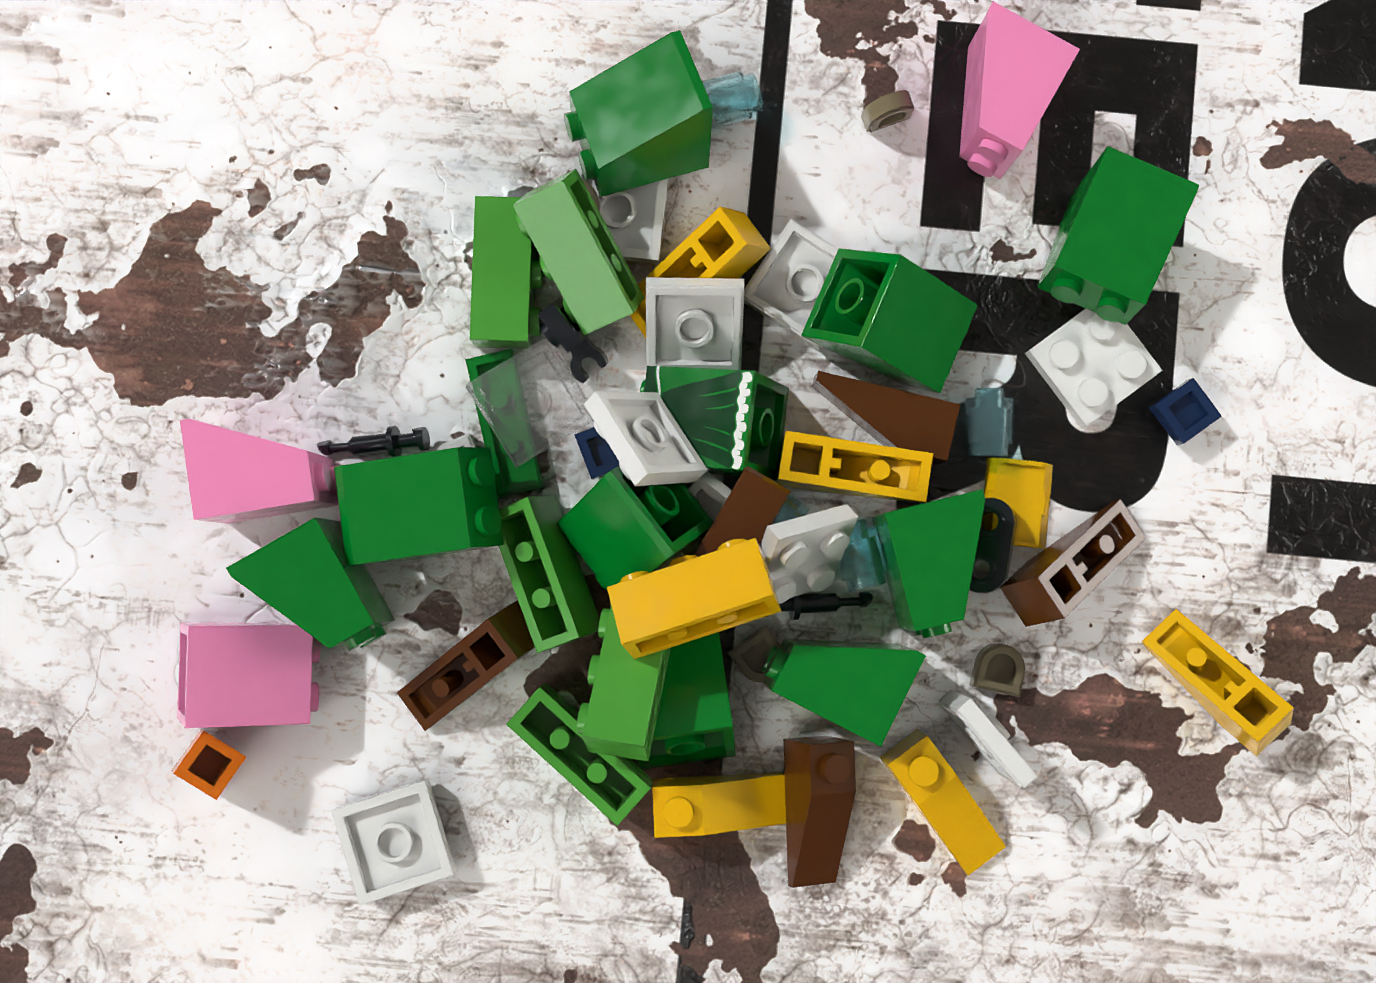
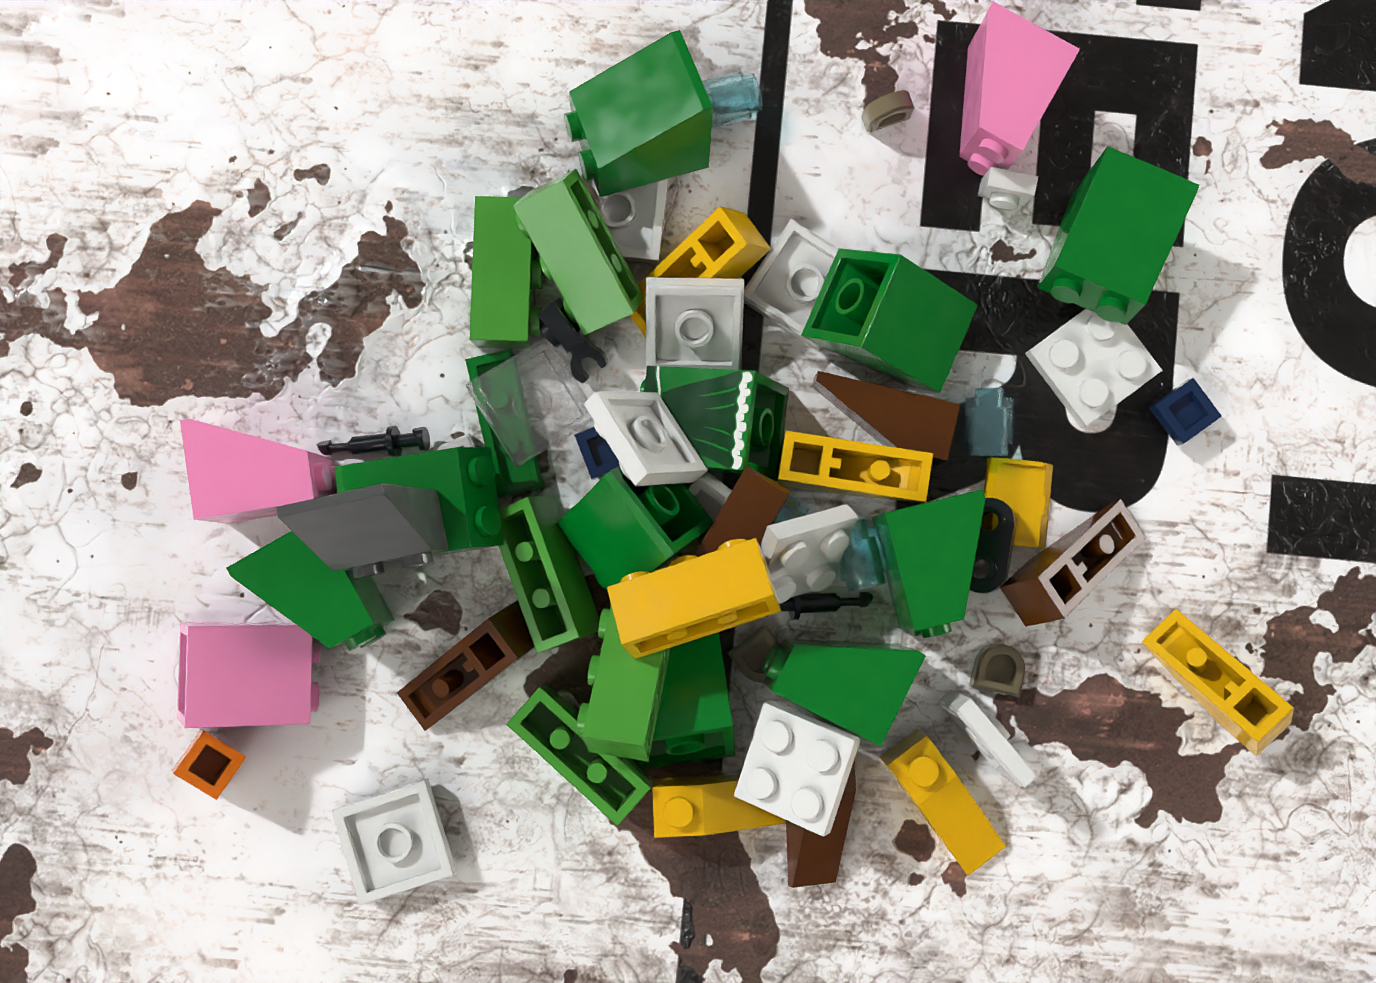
(370, 527): none -> dark grey slope
(797, 767): none -> white plate
(1007, 188): none -> white plate

